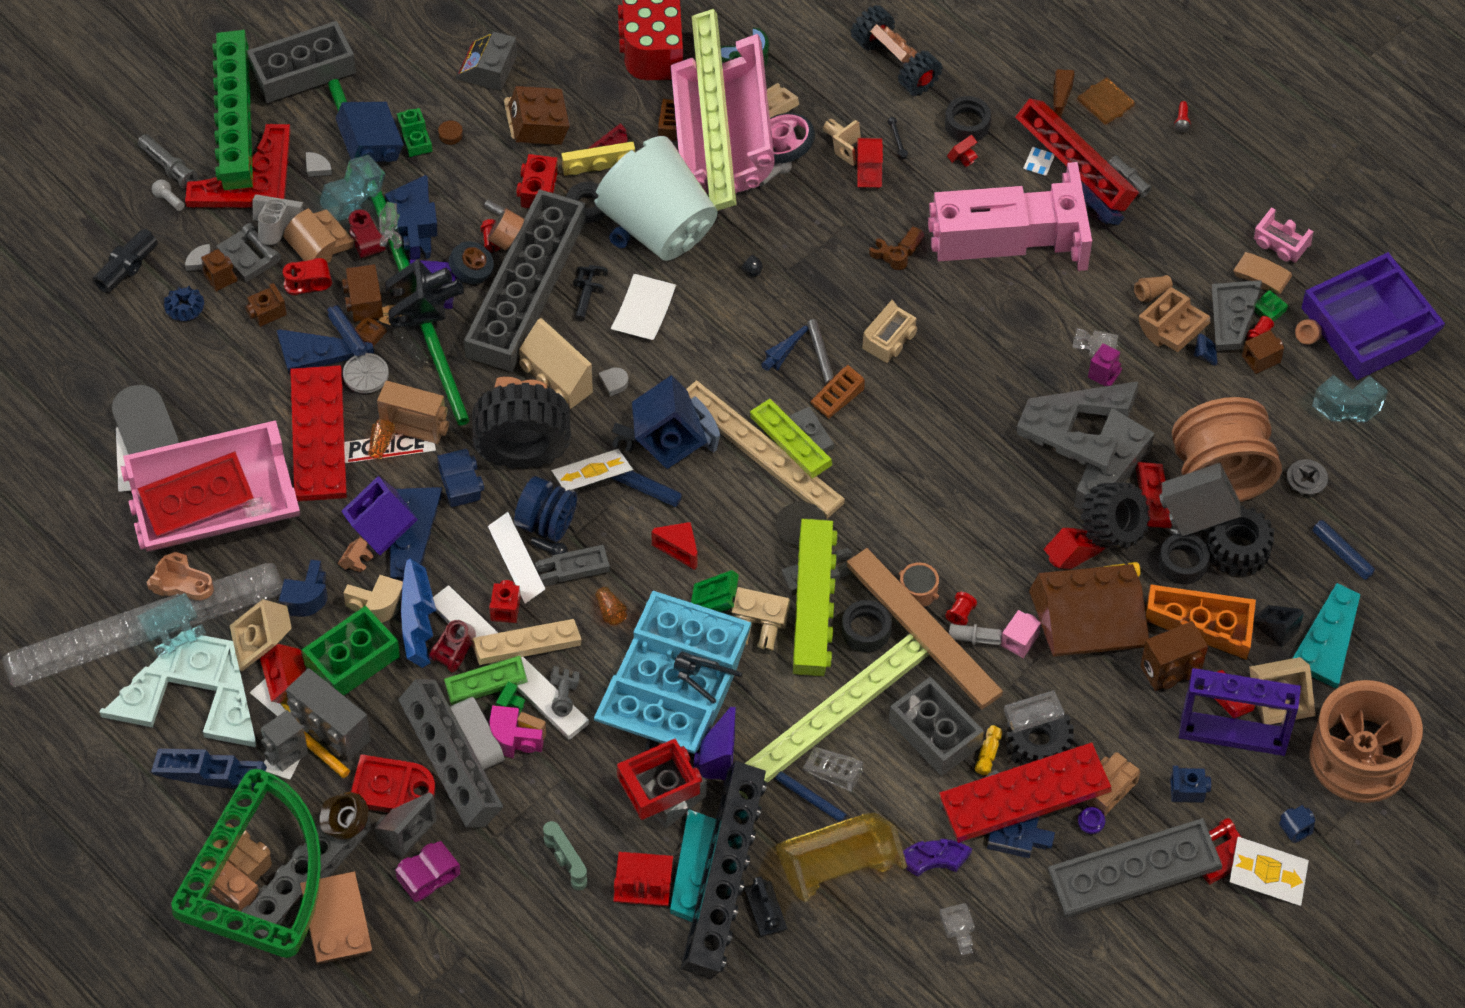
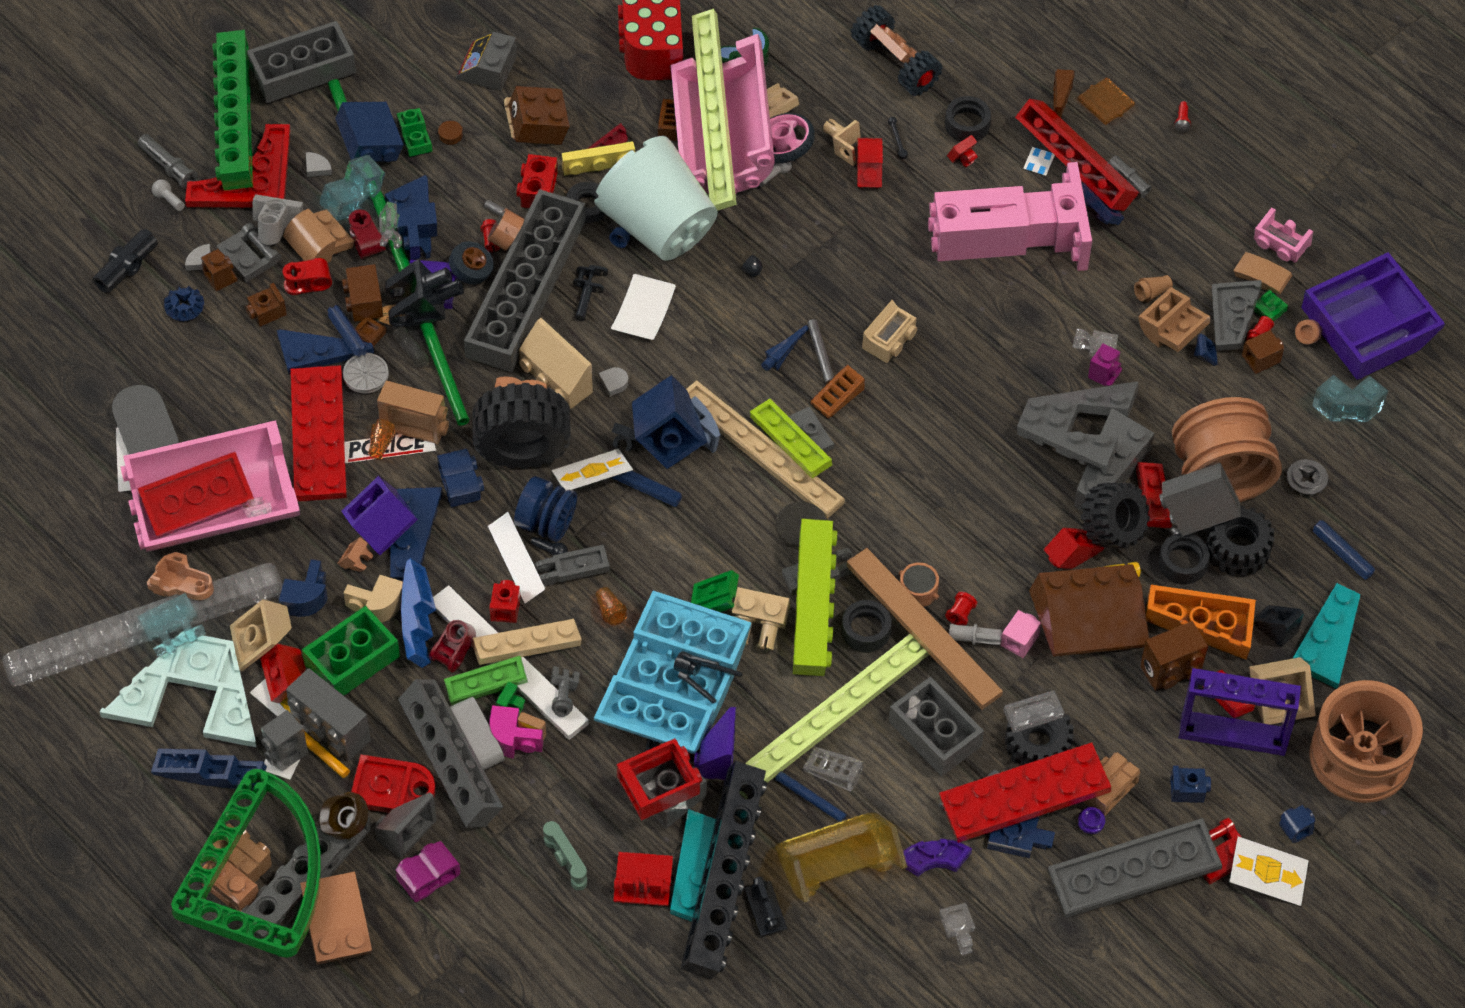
(677, 542): red slope -> none
(898, 255): reddish brown bar -> none
(988, 750): yellow axle -> none

